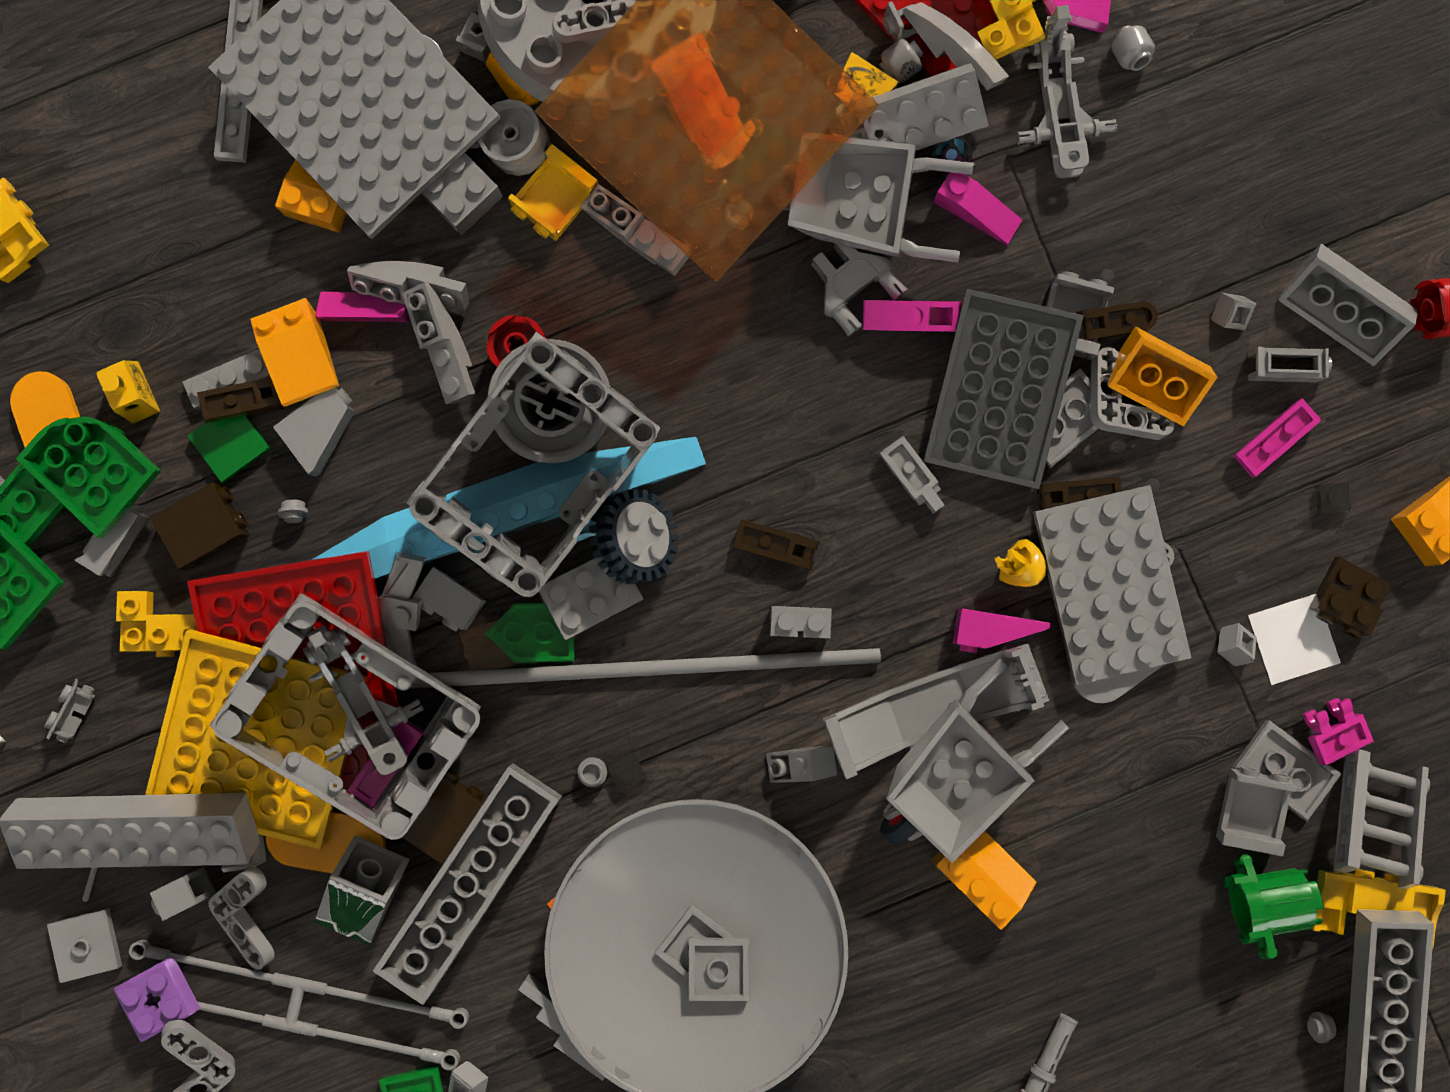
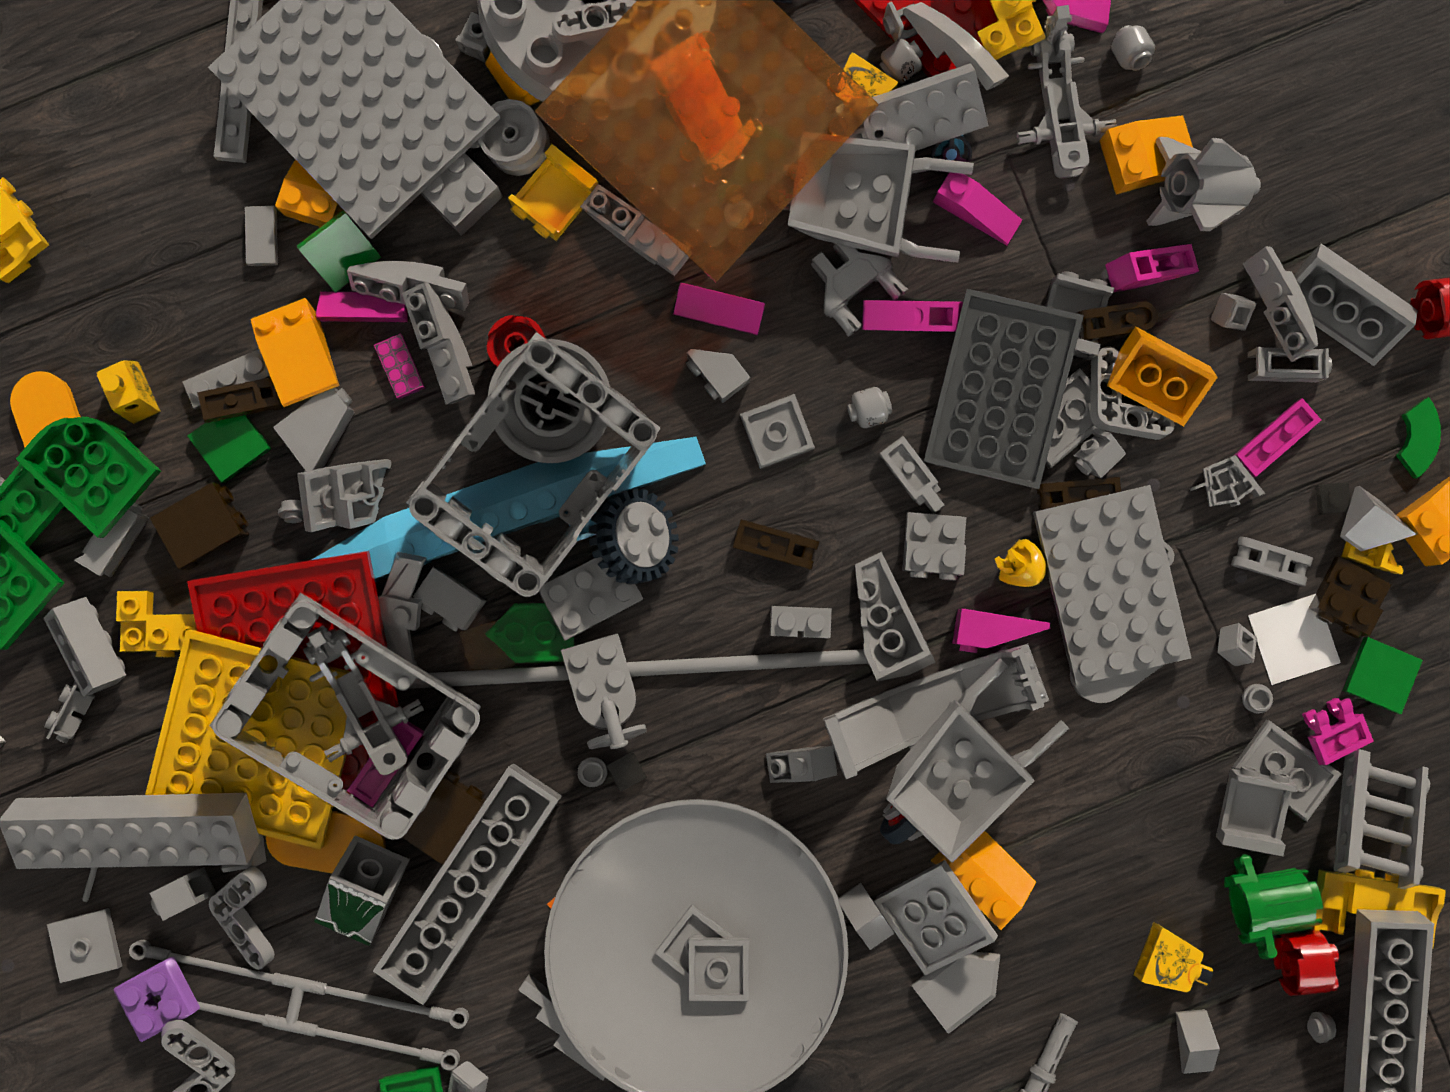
(85, 646): none -> light grey brick
(261, 235): none -> light grey tile
(337, 248): none -> tile
(342, 494): none -> light grey slope
(399, 366): none -> dark pink tile
(600, 685): none -> light grey plate
(719, 308): none -> dark pink slope
(720, 371): none -> light grey slope
(777, 431): none -> light grey tile
(865, 916): none -> light grey slope
(870, 407): none -> light grey head
(889, 629): none -> light grey wedge
(934, 545): none -> light grey plate
(935, 918): none -> light grey plate
(960, 988): none -> light grey tile
(1099, 454): none -> light grey brick
(1134, 154): none -> light orange slope
(1151, 267): none -> dark pink slope
(1171, 962): none -> yellow torso
(1196, 1041): none -> light grey slope
(1204, 183): none -> light grey brick
(1228, 482): none -> light grey piece
(1257, 698): none -> light grey plate
(1272, 561): none -> light grey plate
(1285, 303): none -> light grey slope
(1306, 963): none -> red brick
(1371, 522): none -> light grey slope
(1377, 557): none -> yellow slope
(1382, 675): none -> green tile
(1422, 437): none -> green tile

